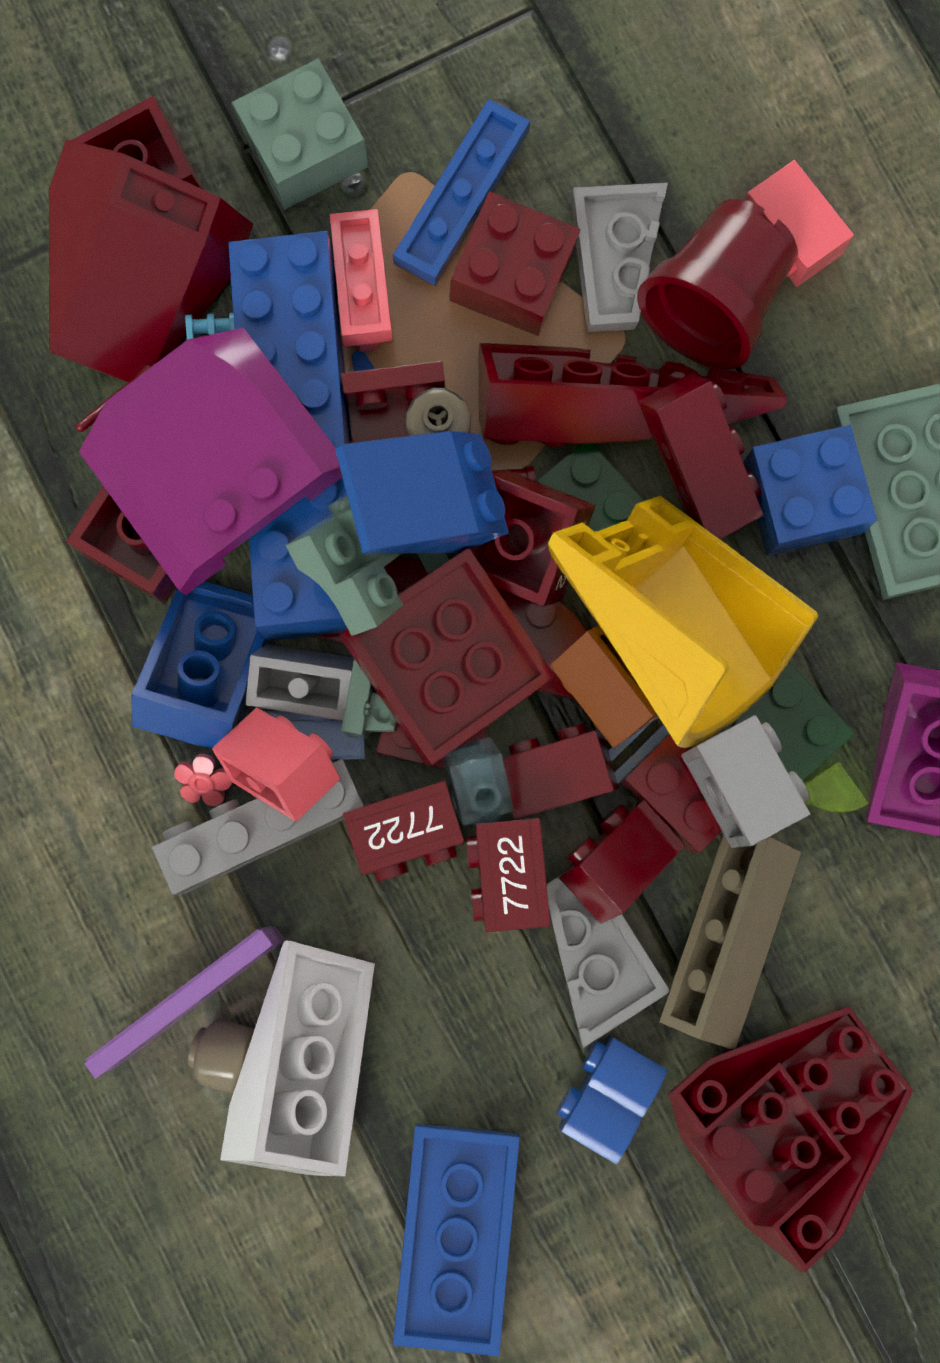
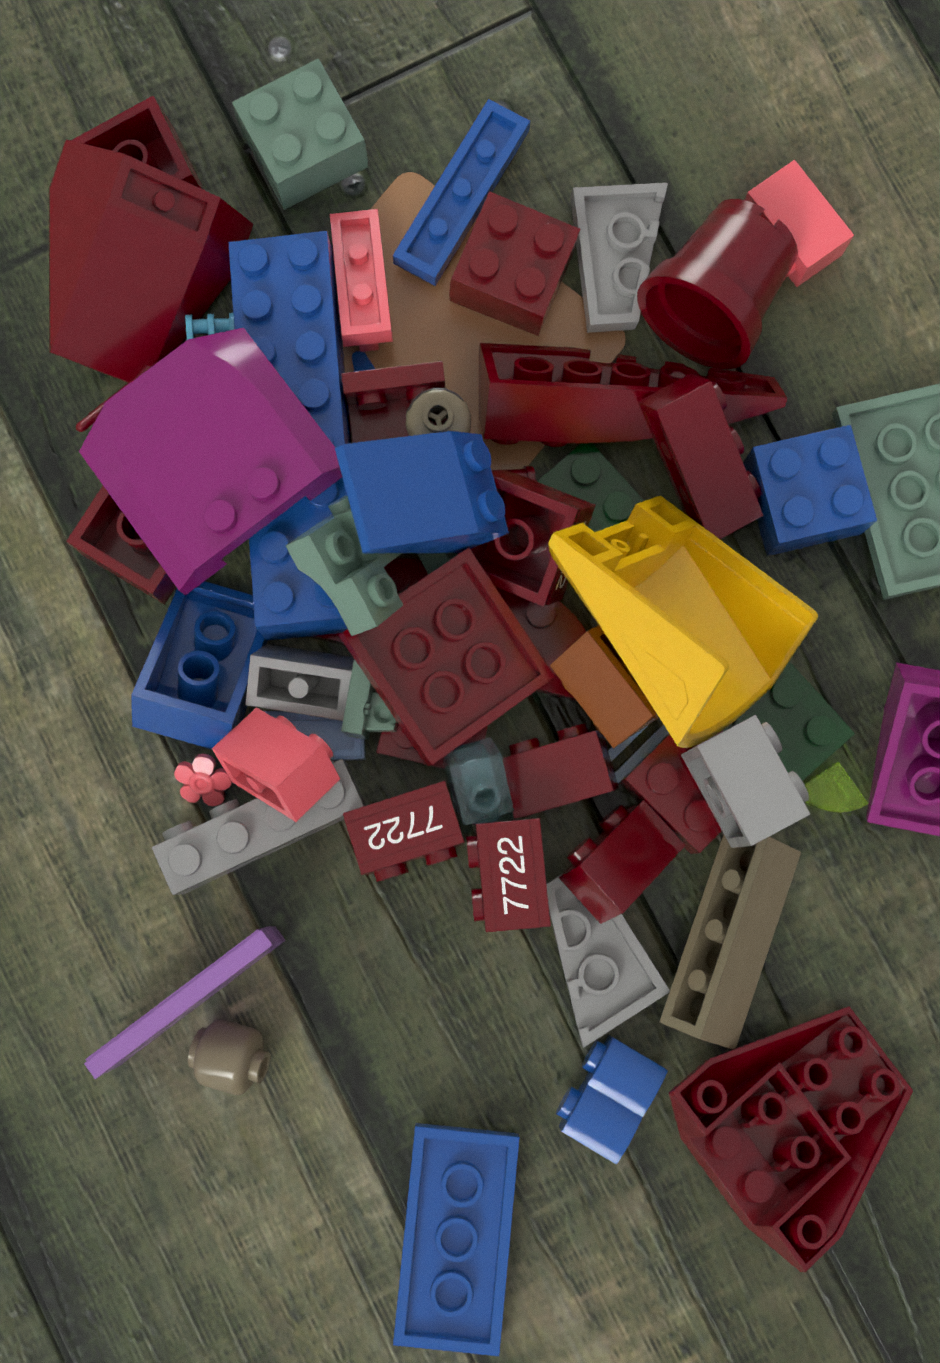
(302, 1066): white slope -> none

